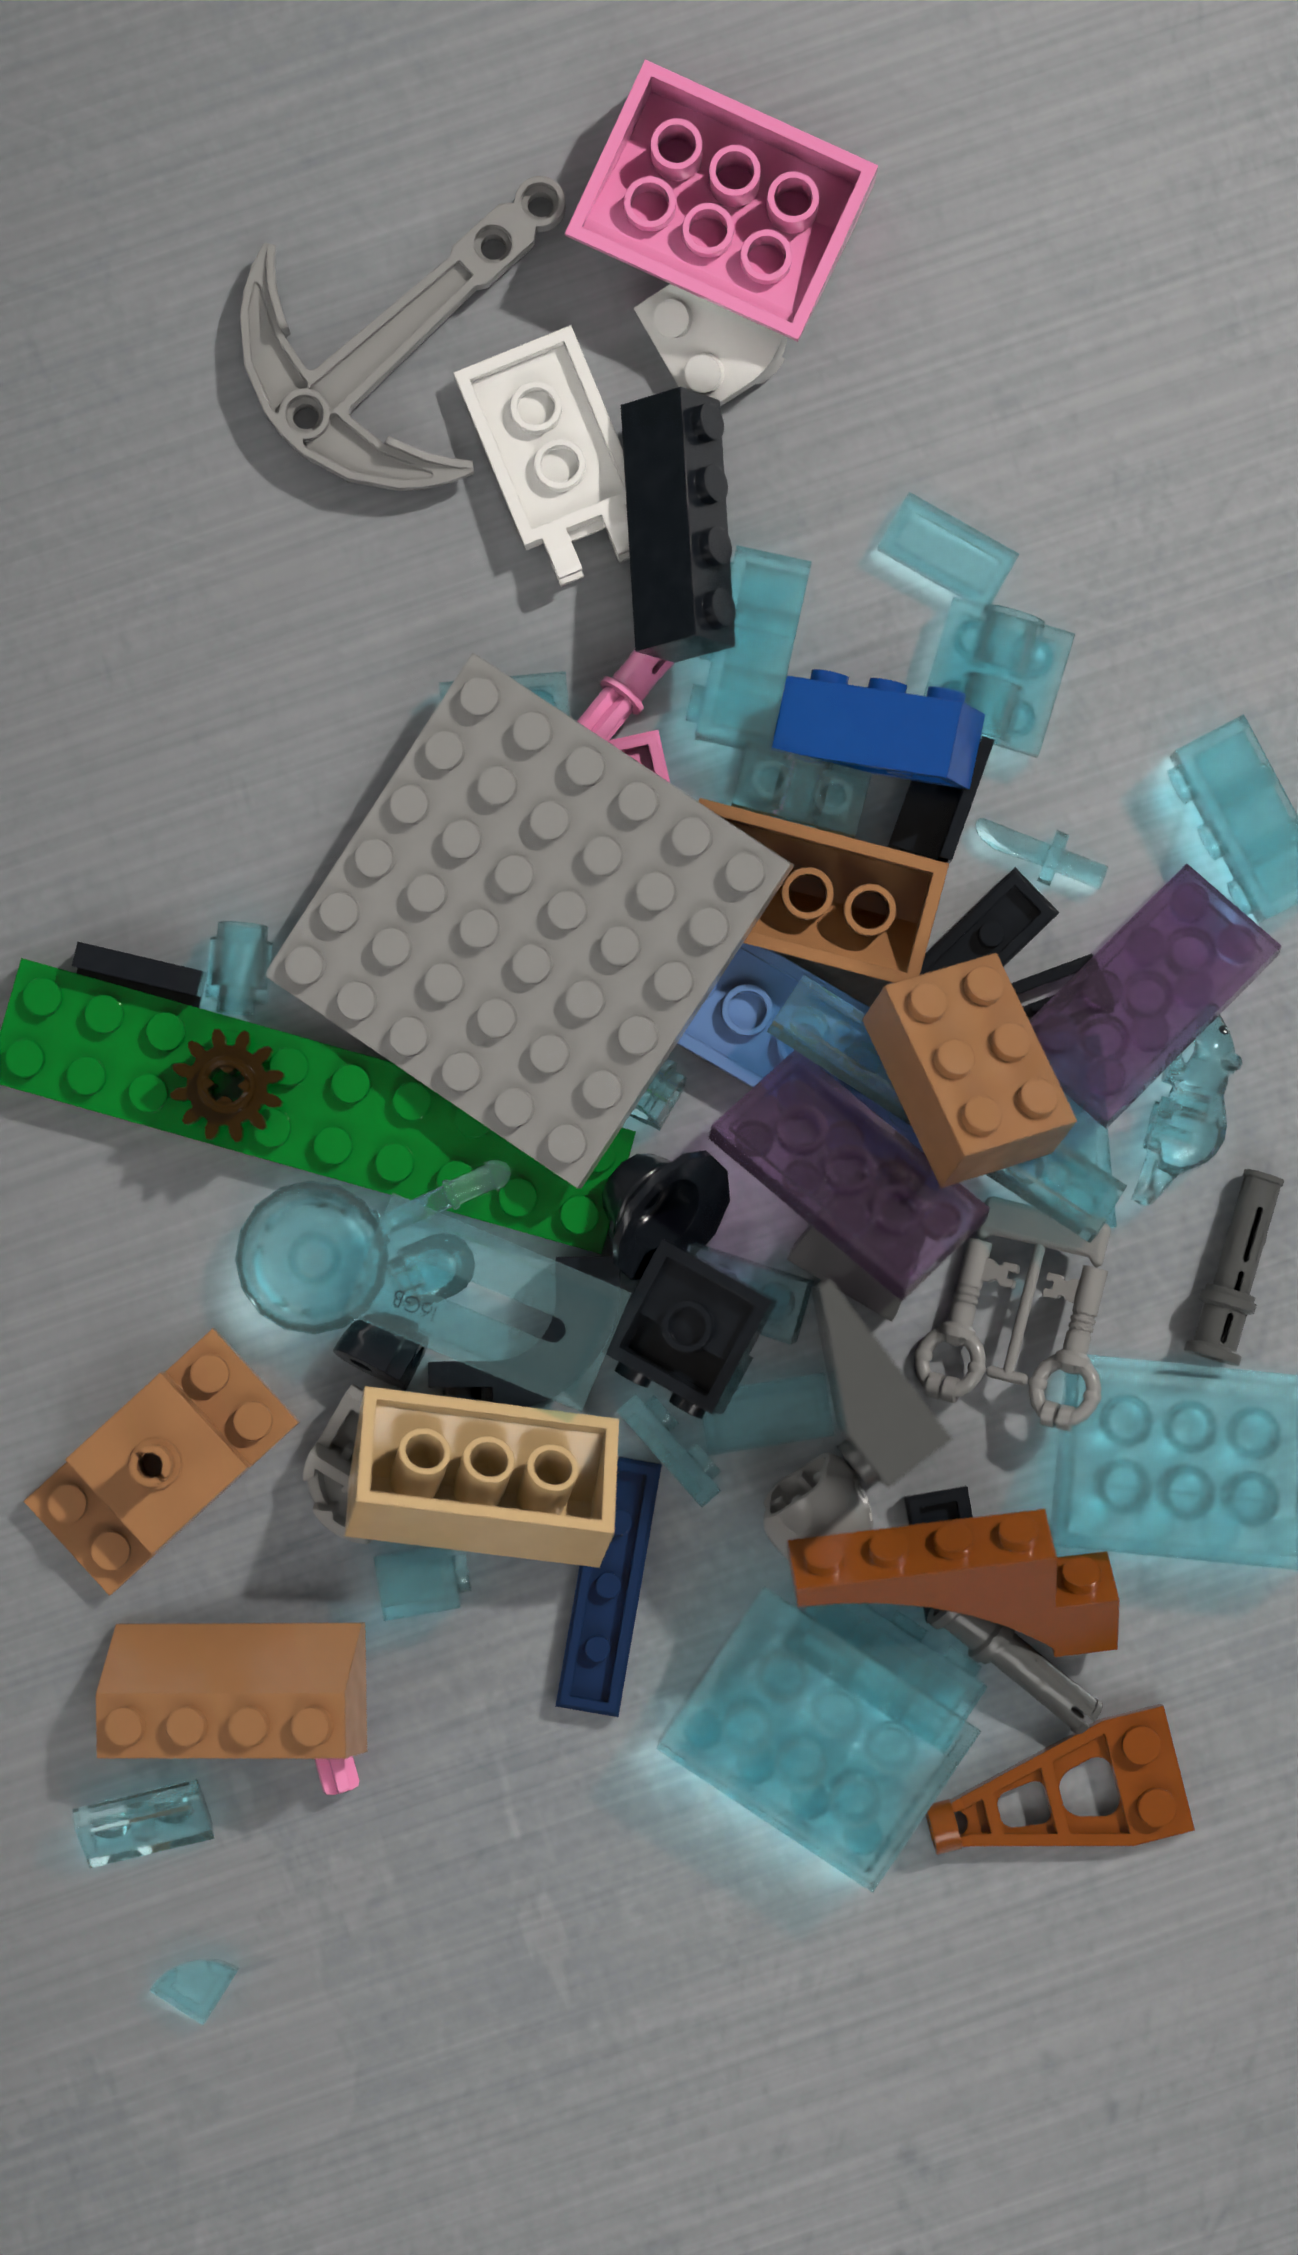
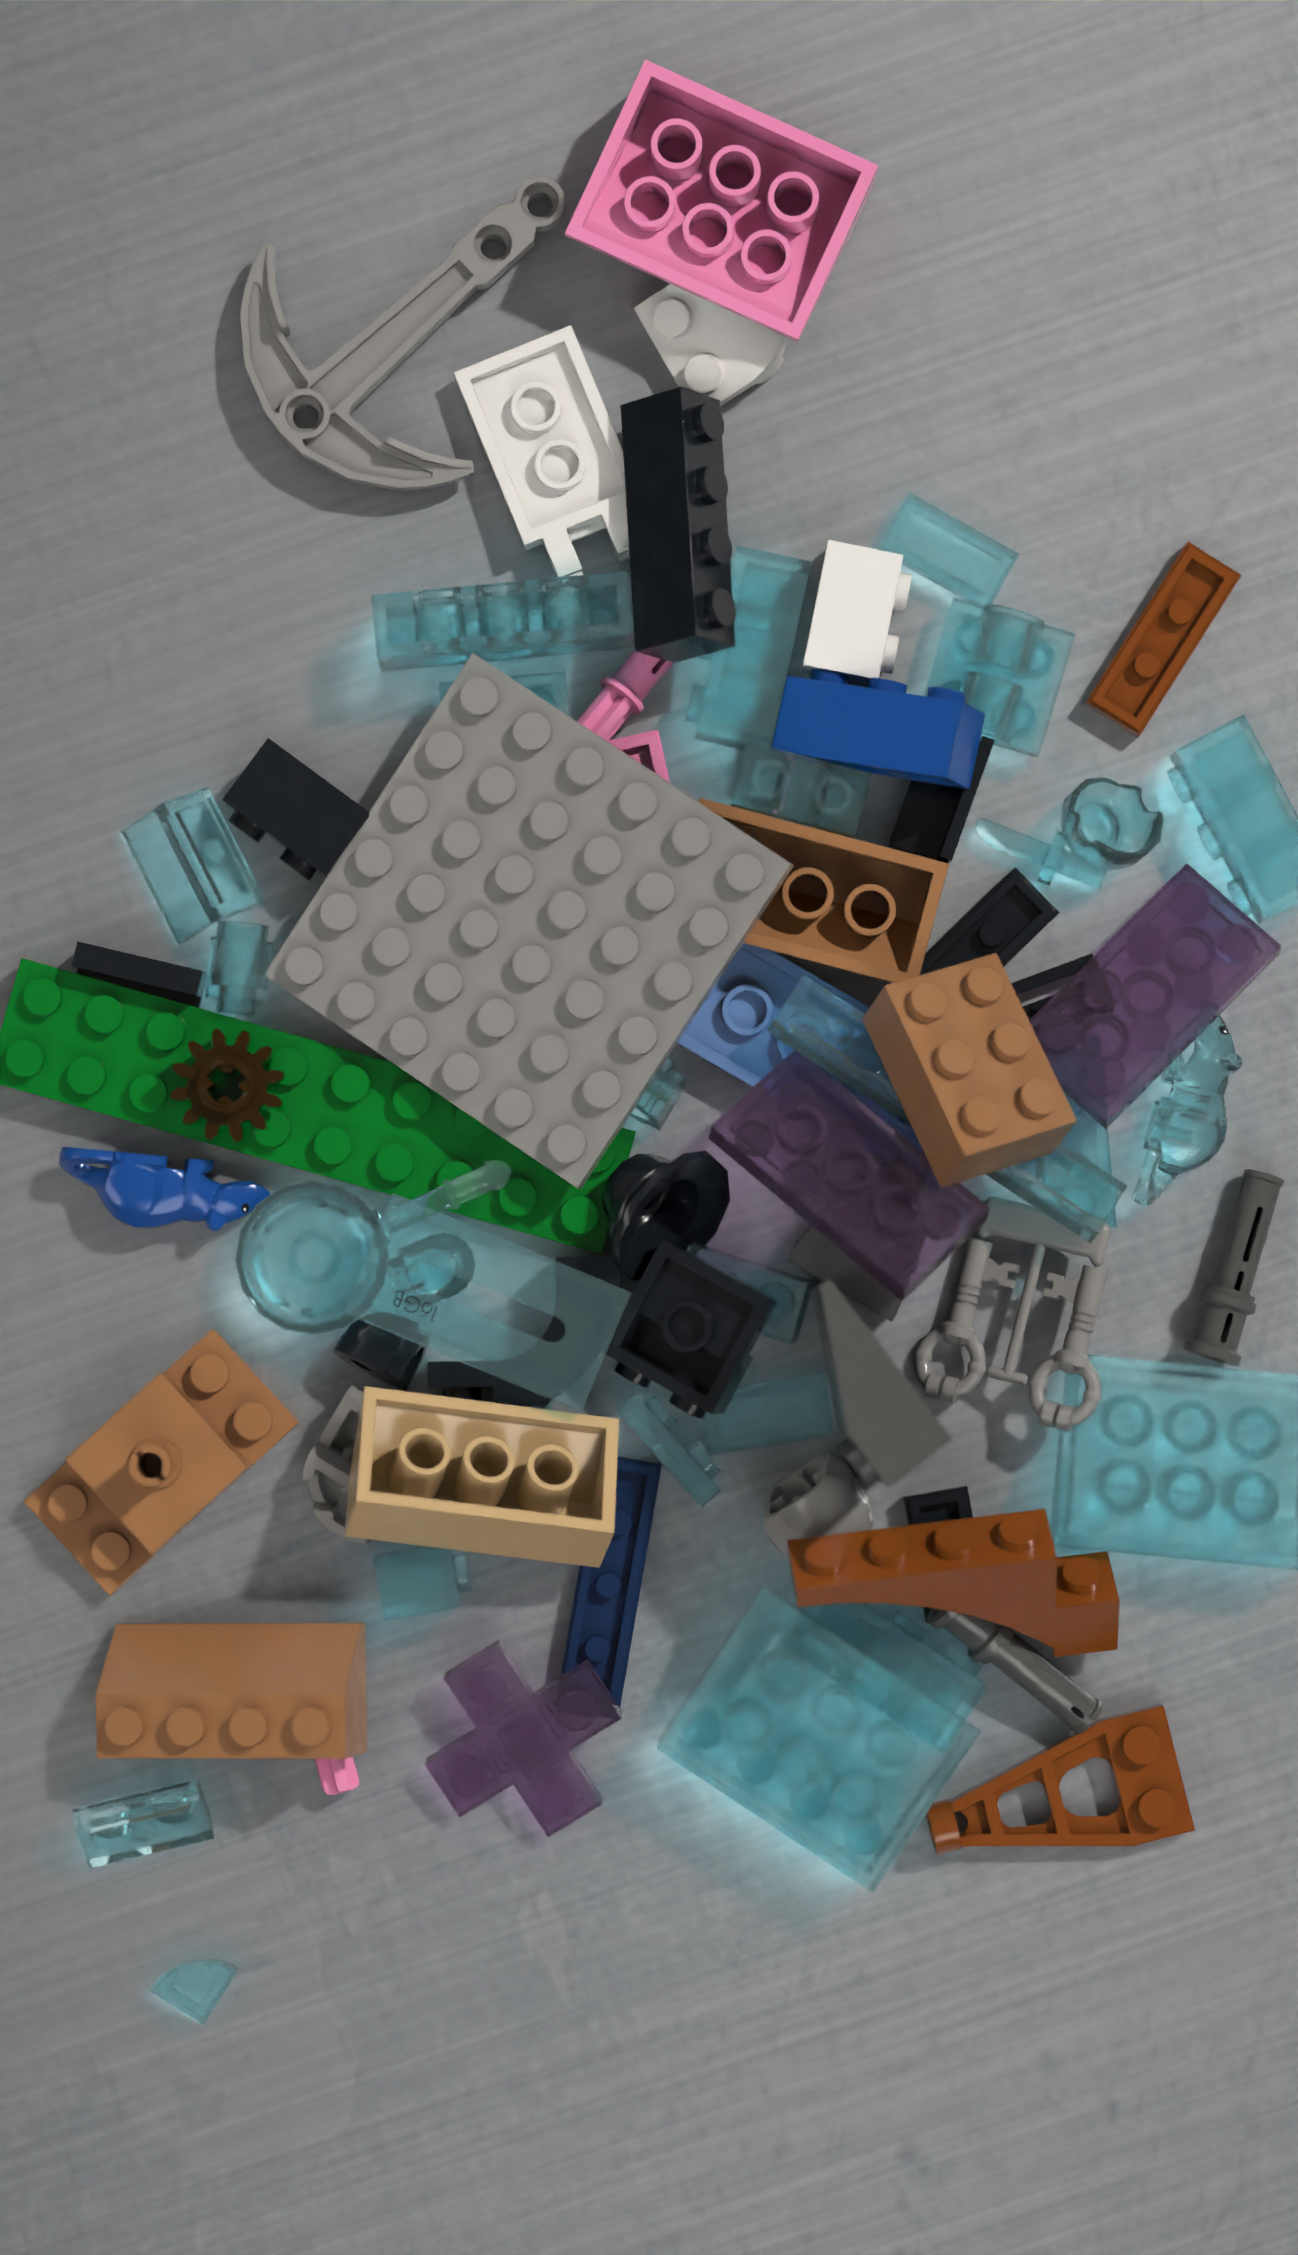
(150, 1195): none -> blue animal
(192, 864): none -> clear light blue panel
(295, 809): none -> black brick
(503, 621): none -> clear light blue brick
(523, 1738): none -> clear purple plate
(855, 611): none -> white brick
(1109, 824): none -> clear light blue hair
(1163, 639): none -> dark orange tile

